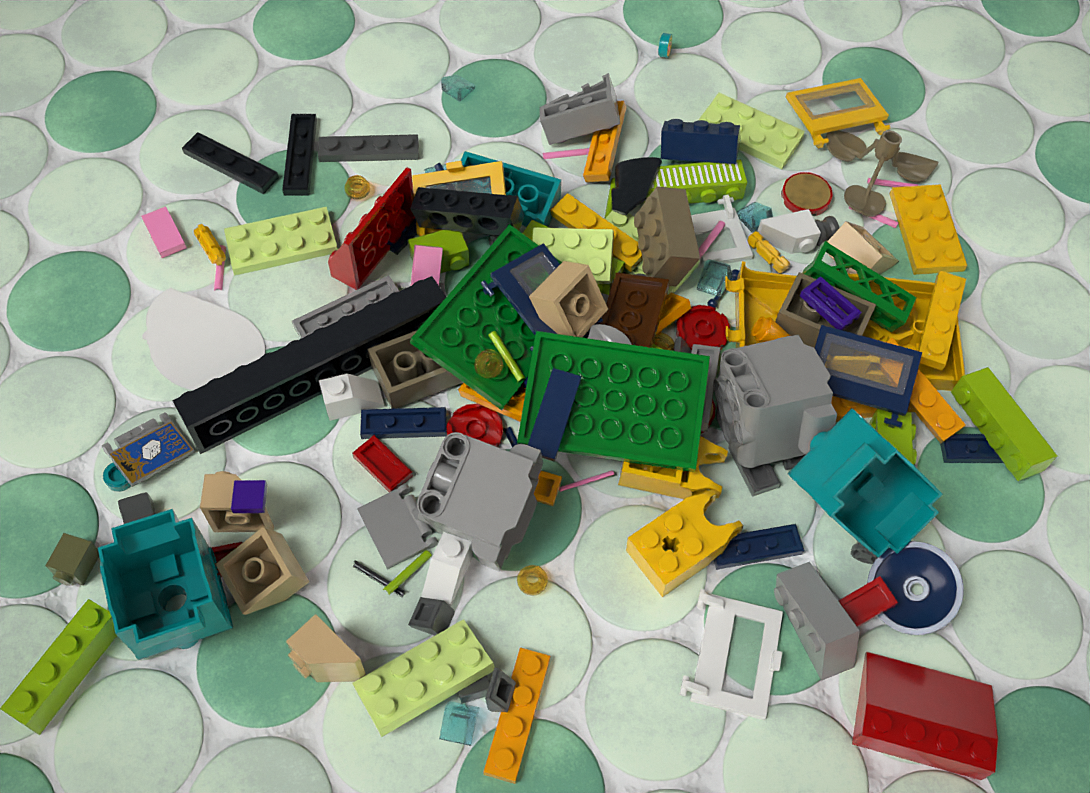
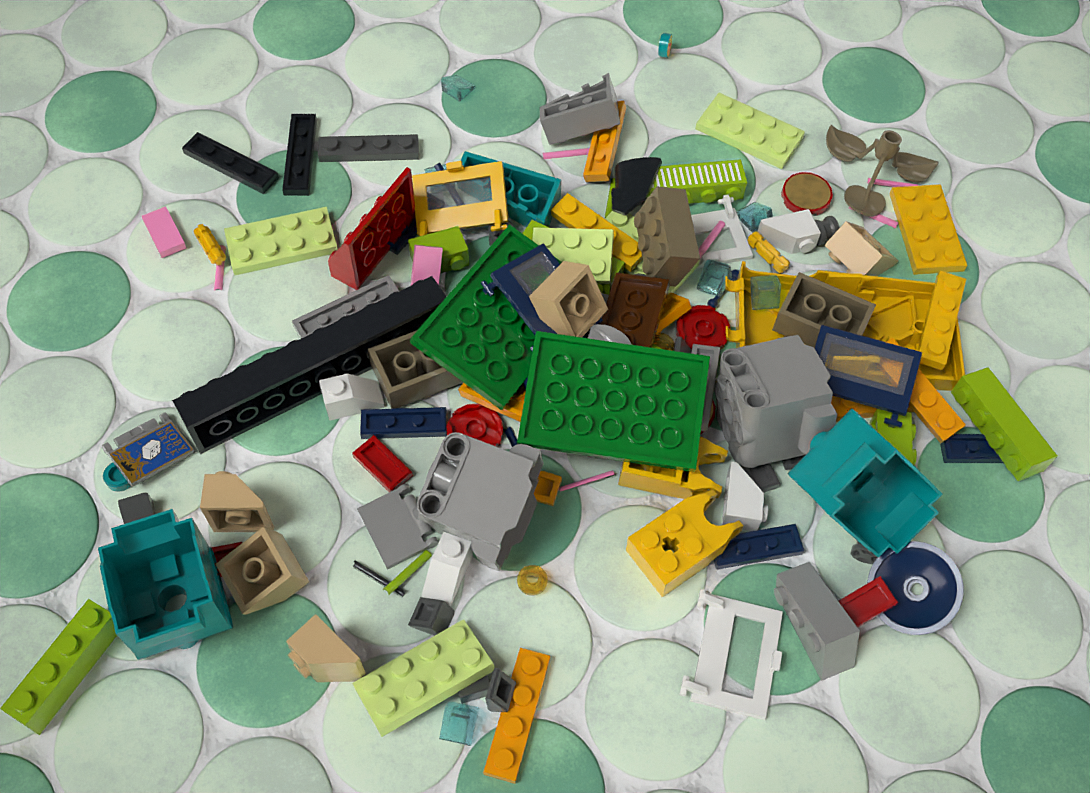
(72, 560): olive brick -> none
(197, 339): white sticker -> none
(249, 496): dark purple tile -> none
(357, 187): clear yellow plate -> none
(466, 211): black brick -> none
(493, 368): clear yellow plate -> none
(506, 356): lime piece -> none
(554, 413): dark blue tile -> none
(700, 141): dark blue slope -> none
(743, 500): none -> white slope
(765, 292): none -> clear light blue slope
(767, 329): light orange cone -> none
(827, 305): dark purple tile -> none
(837, 108): piece -> none
(885, 311): green fence -> none
(926, 717): red slope -> none

